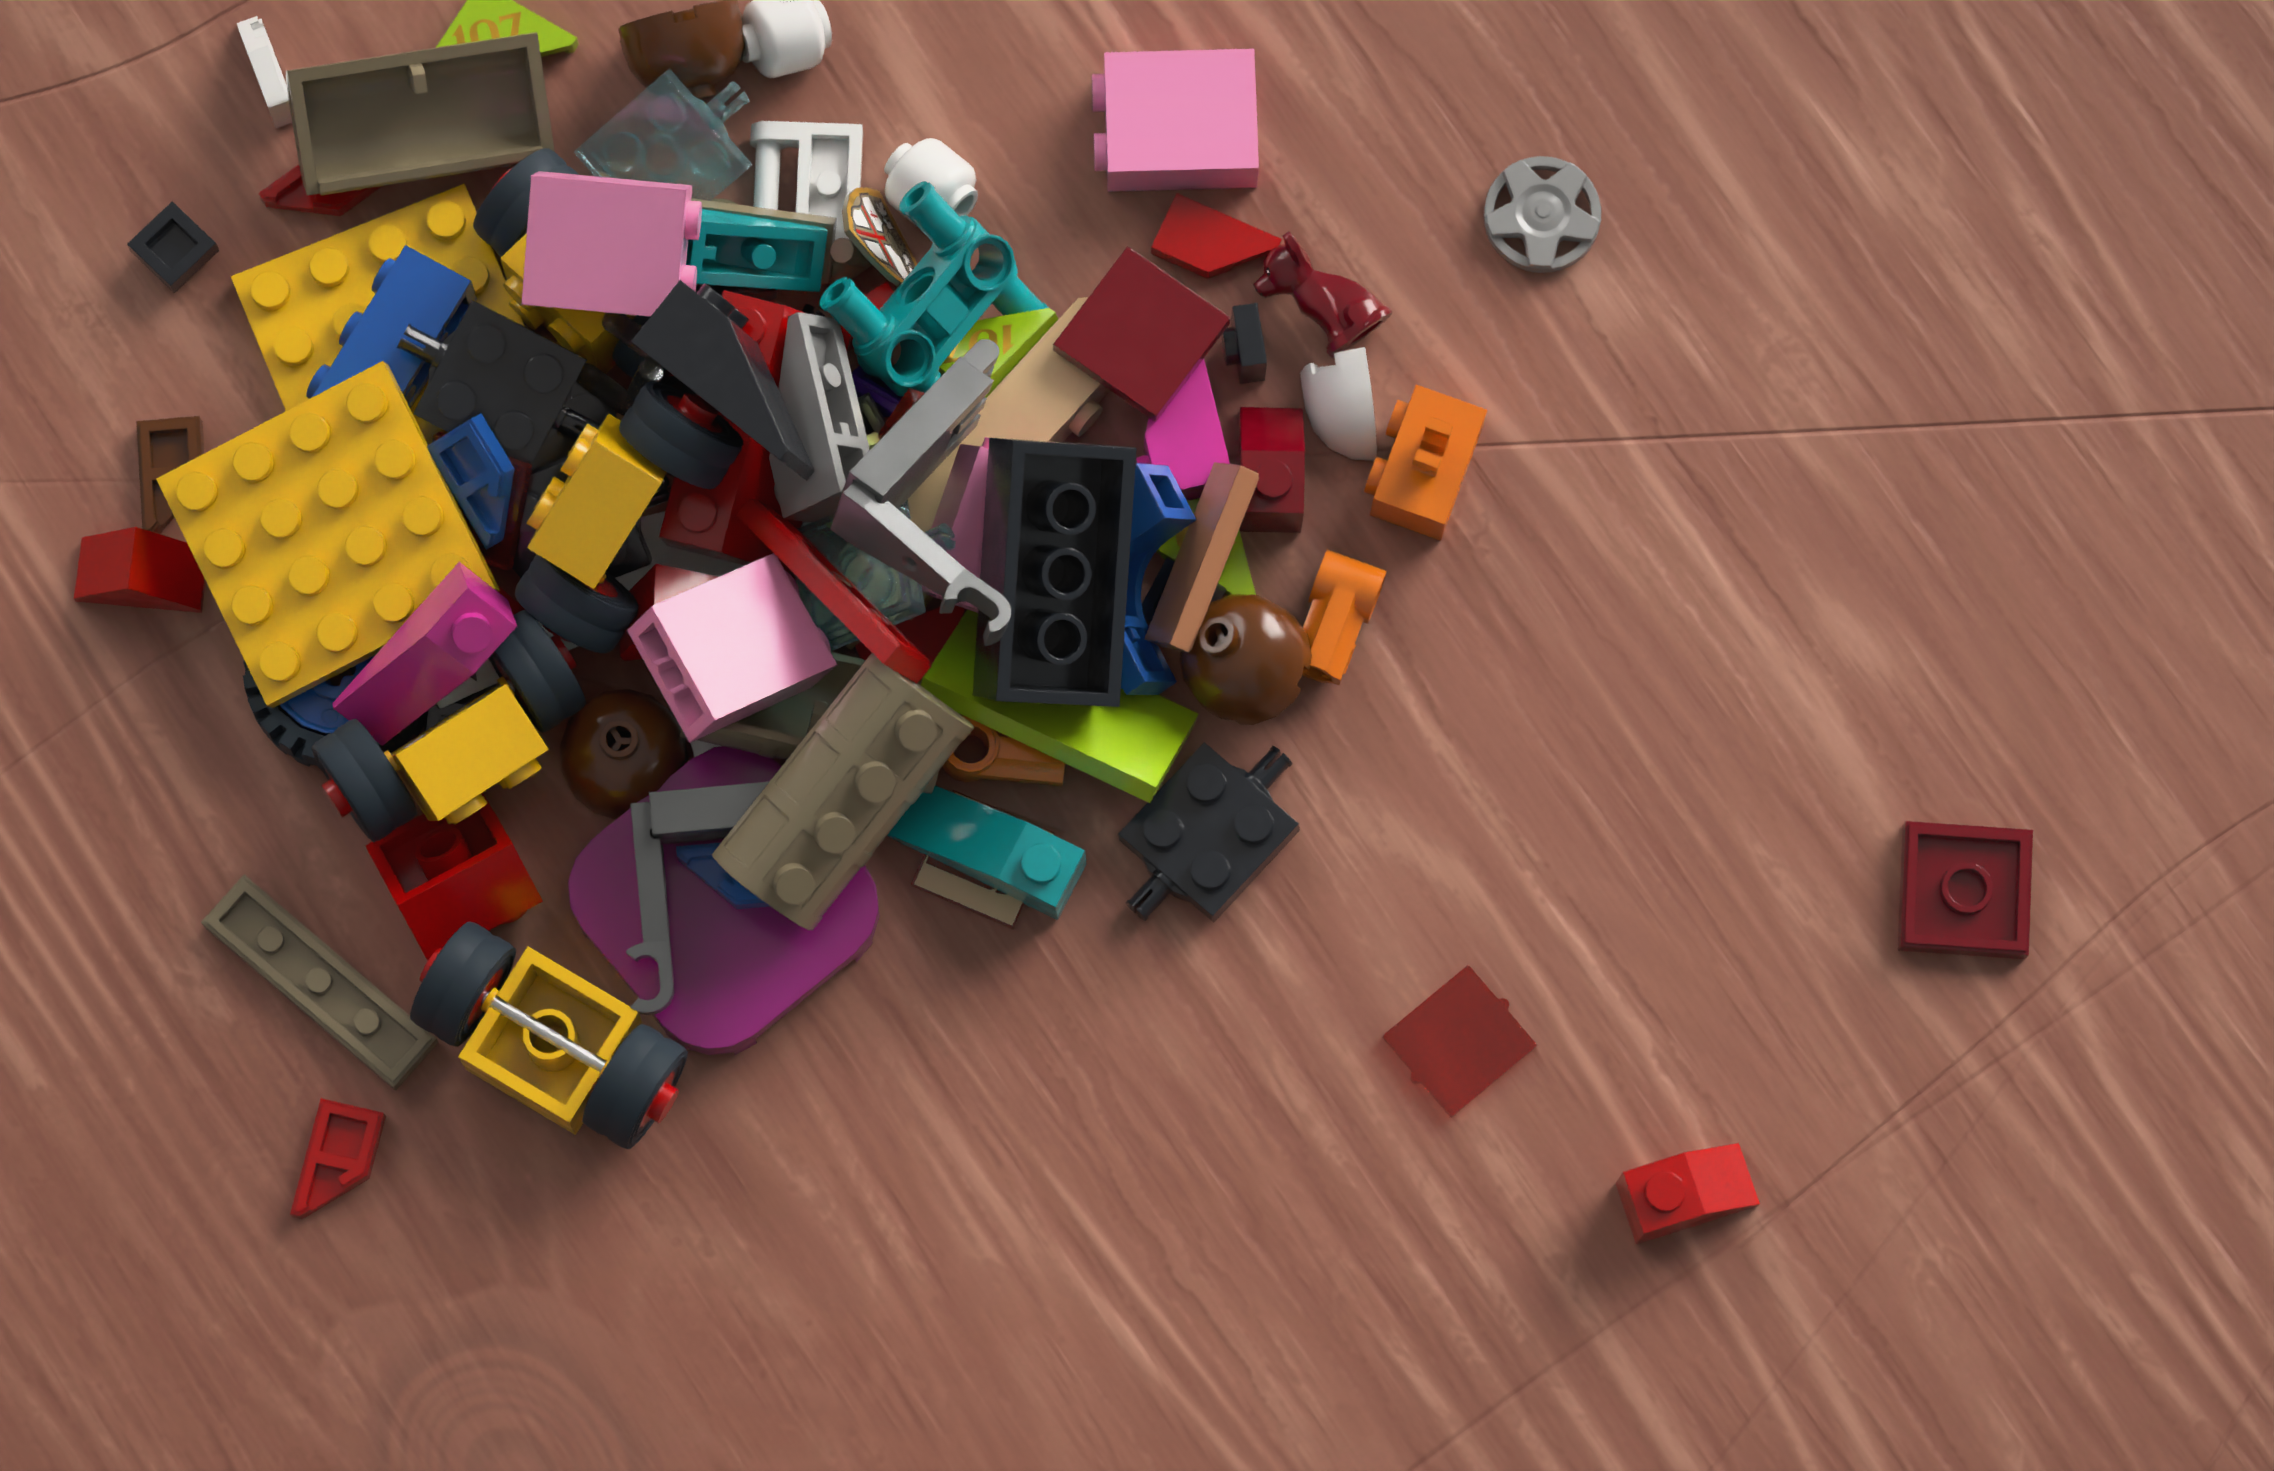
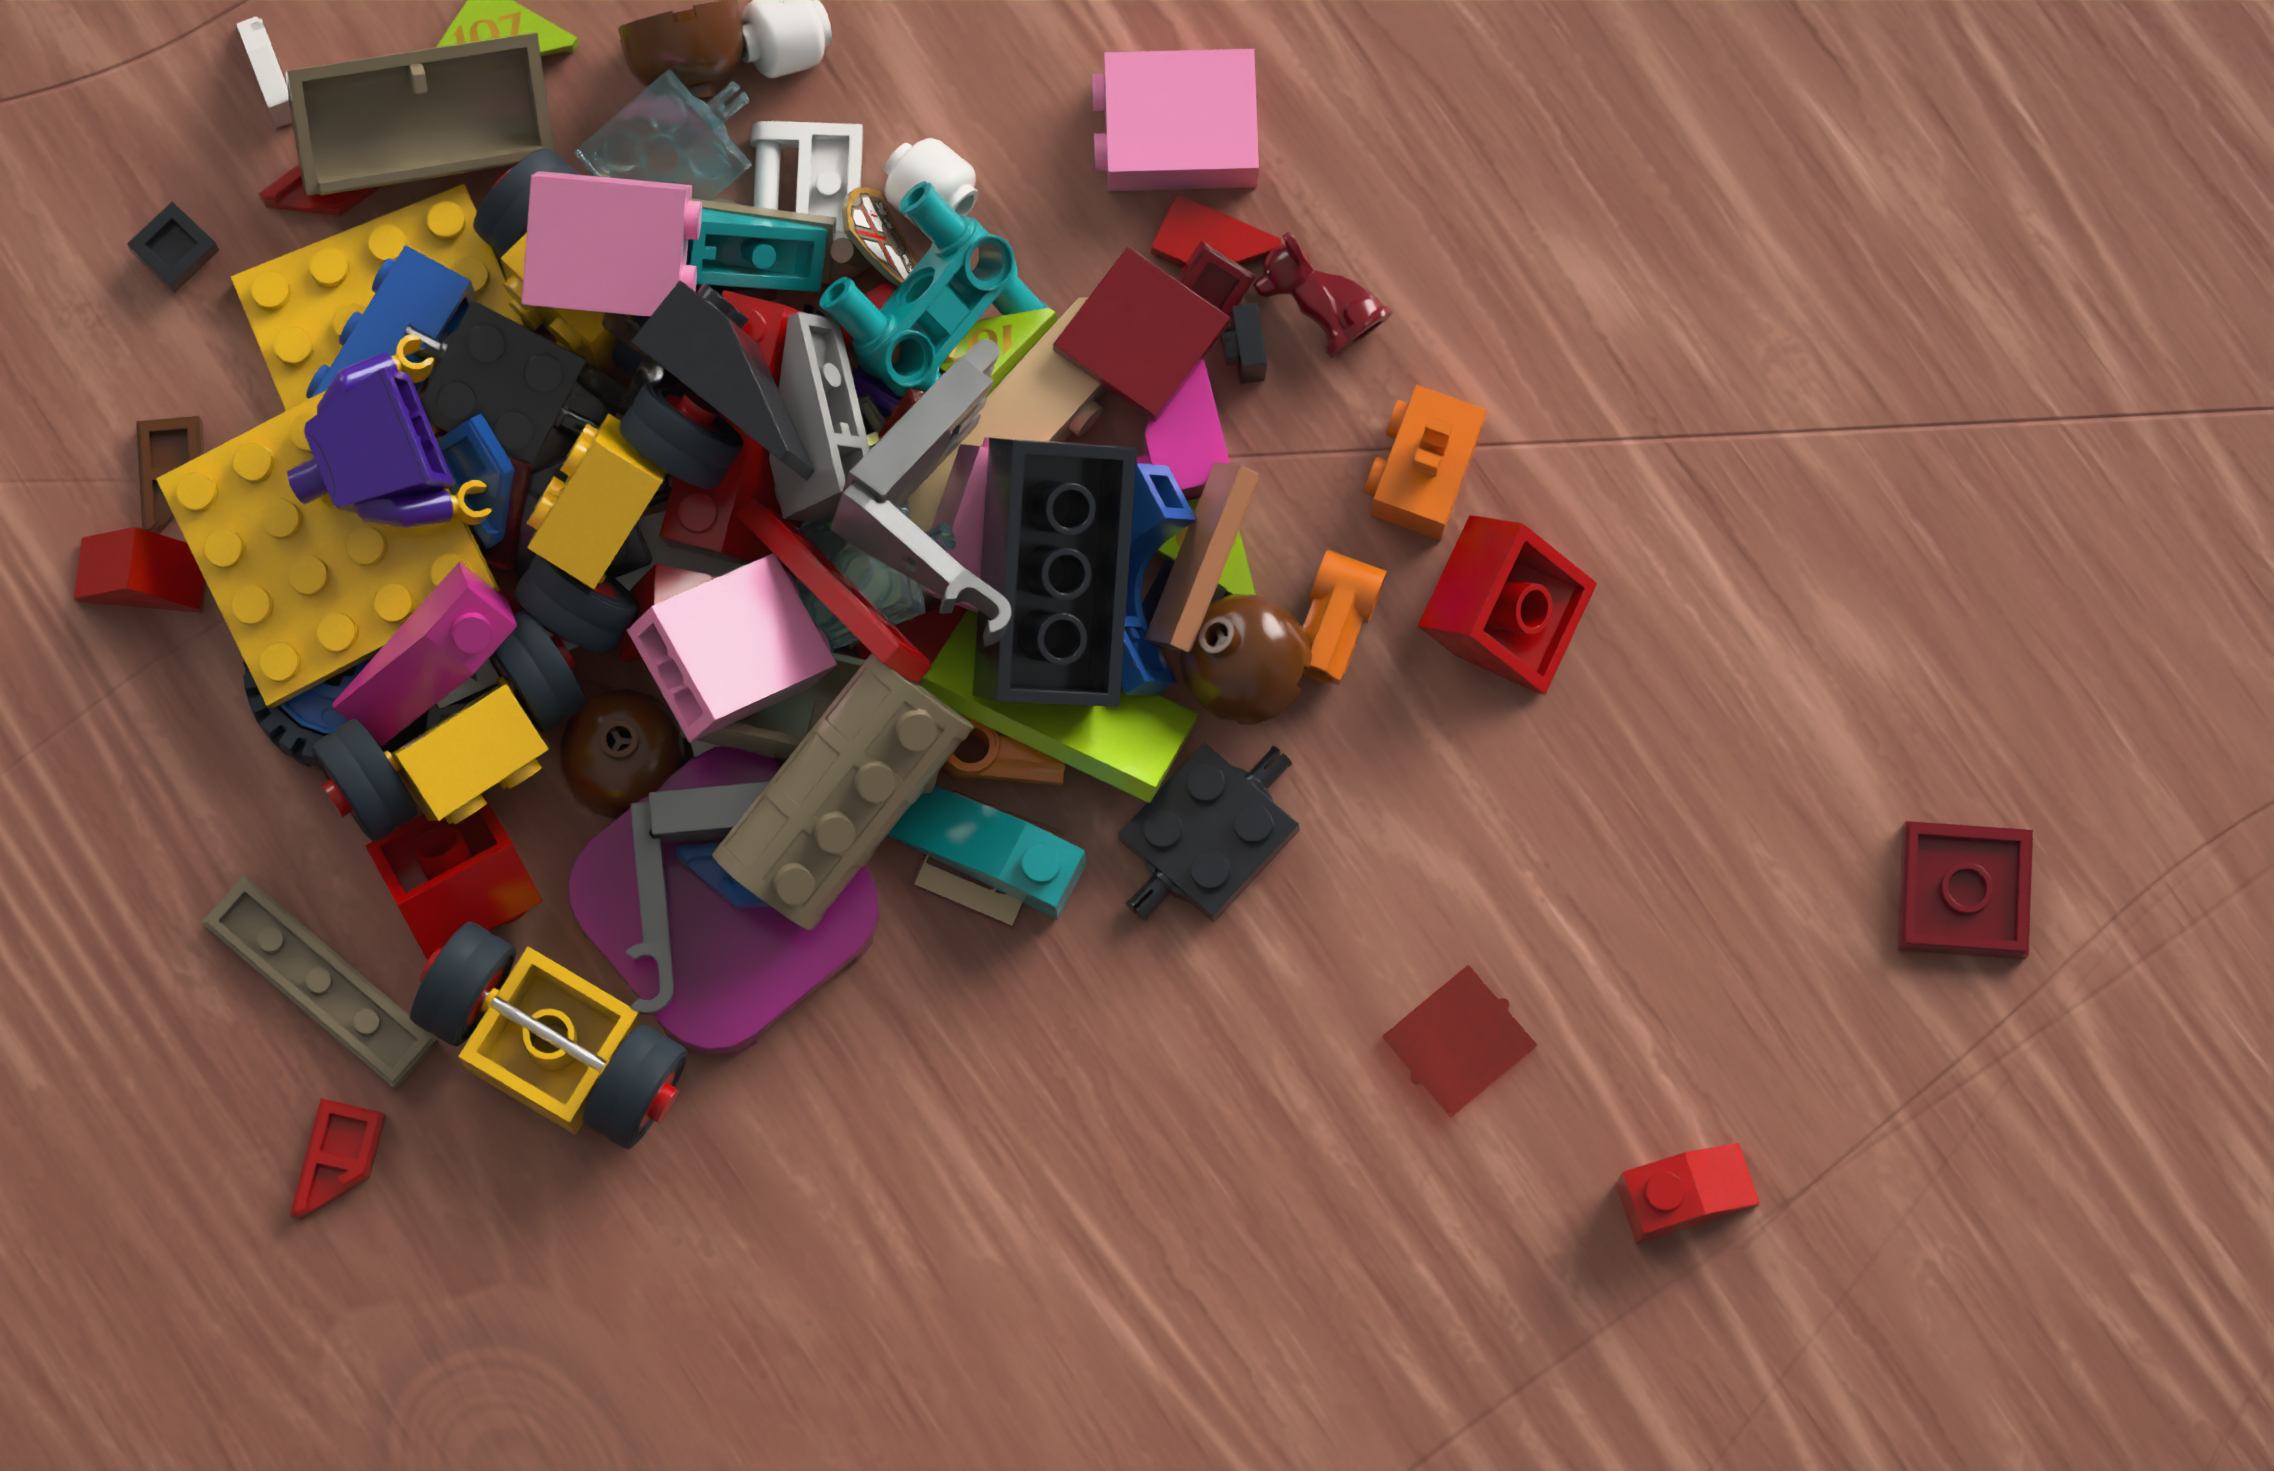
(379, 448): none -> dark purple torso
(1216, 278): none -> dark red tile
(1275, 448): dark red slope -> none
(1342, 404): white brick -> none
(1507, 602): none -> red slope
(1542, 214): light grey wheel -> none

